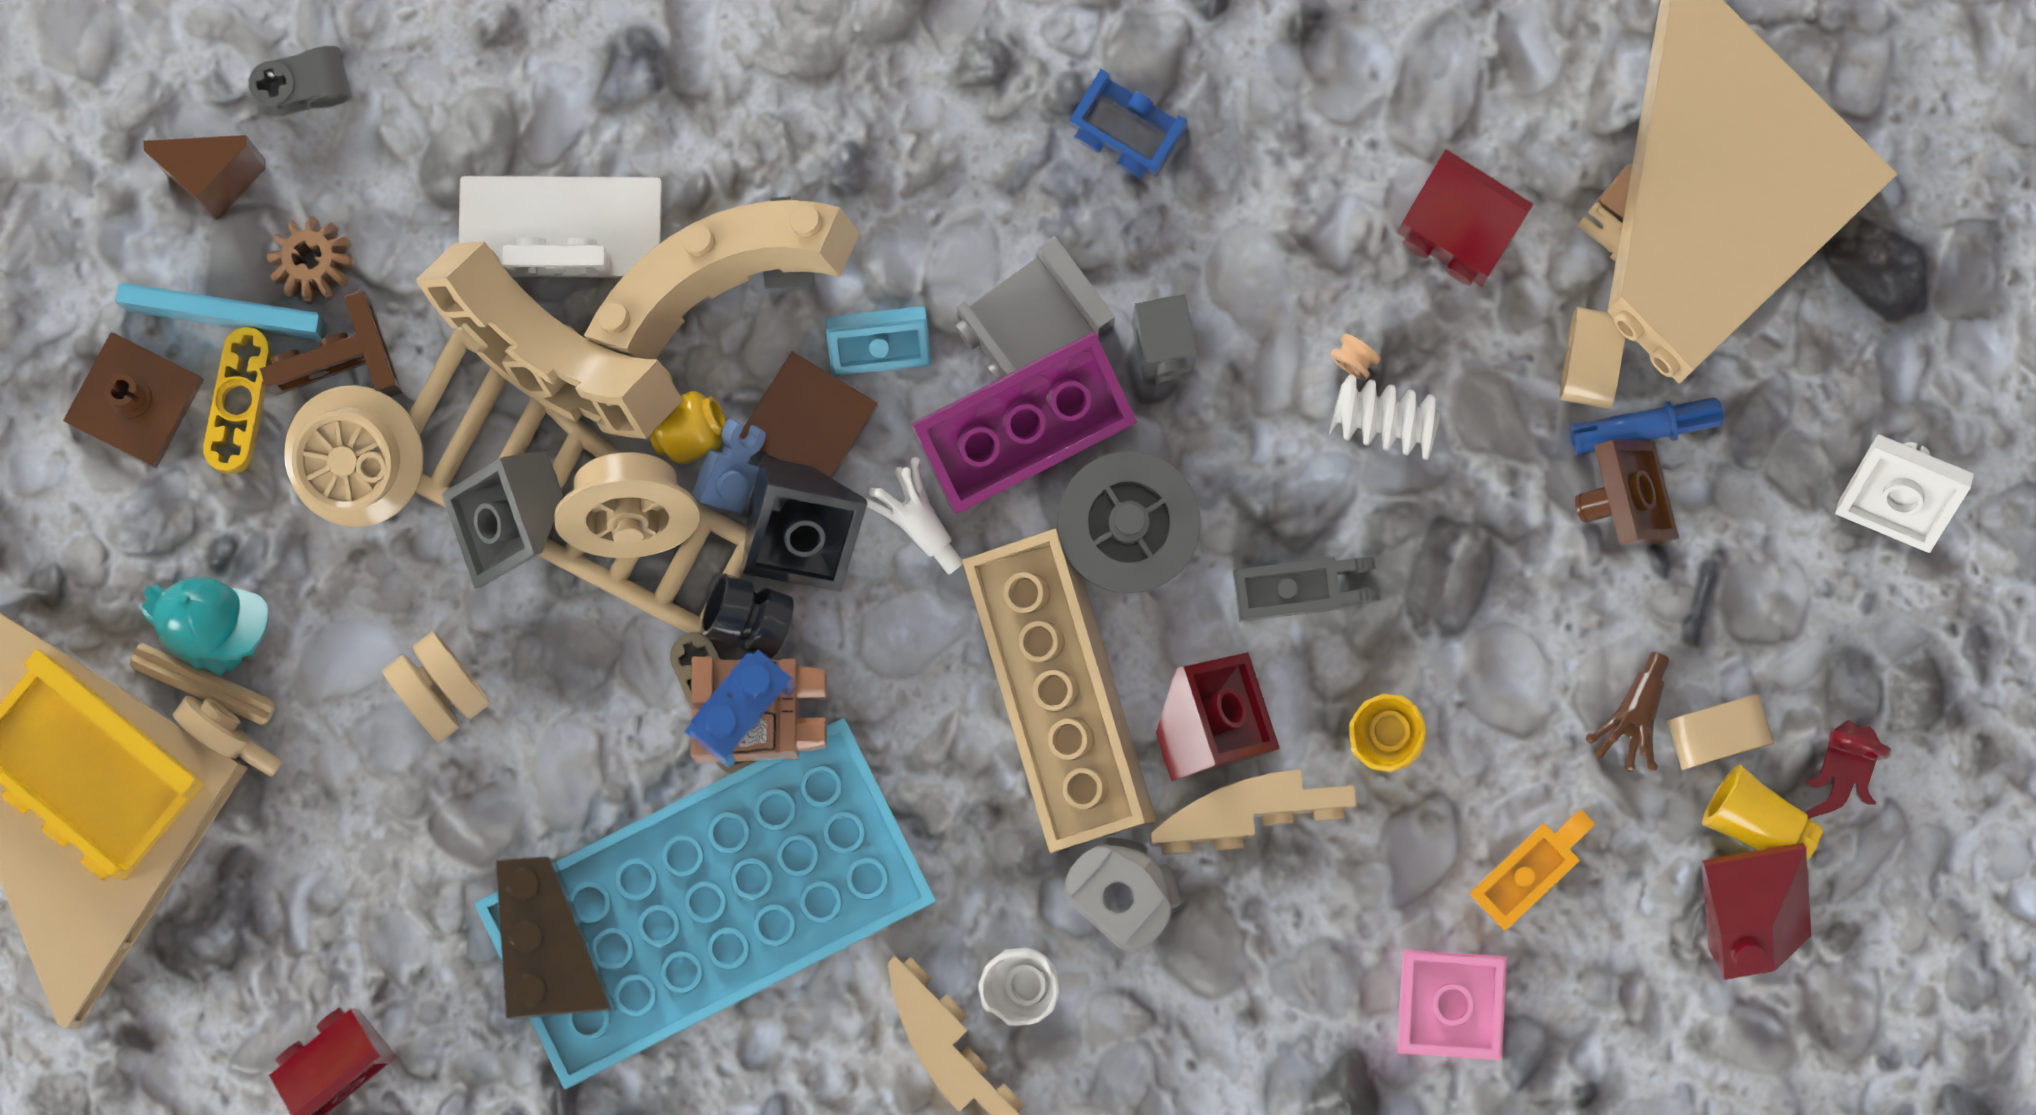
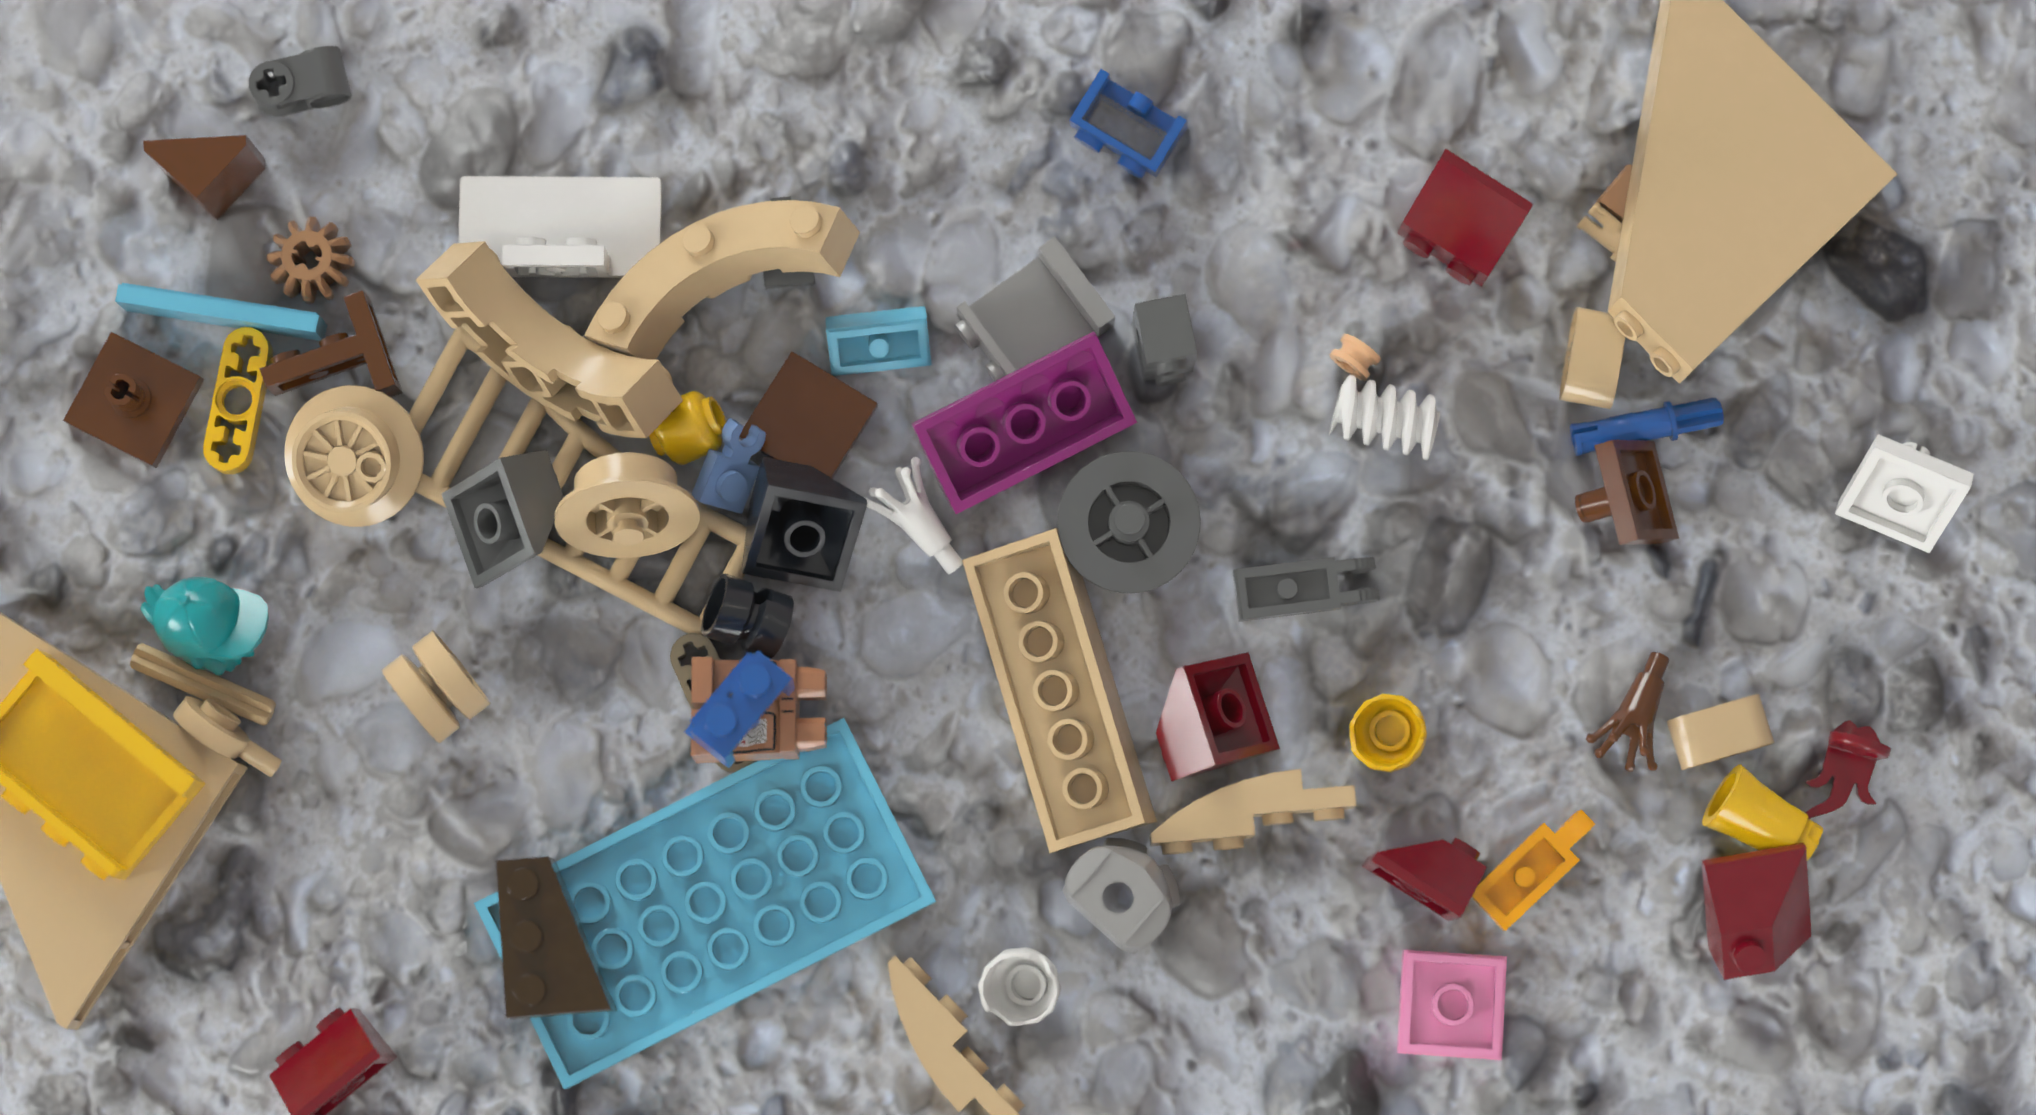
(1432, 874): none -> dark red slope

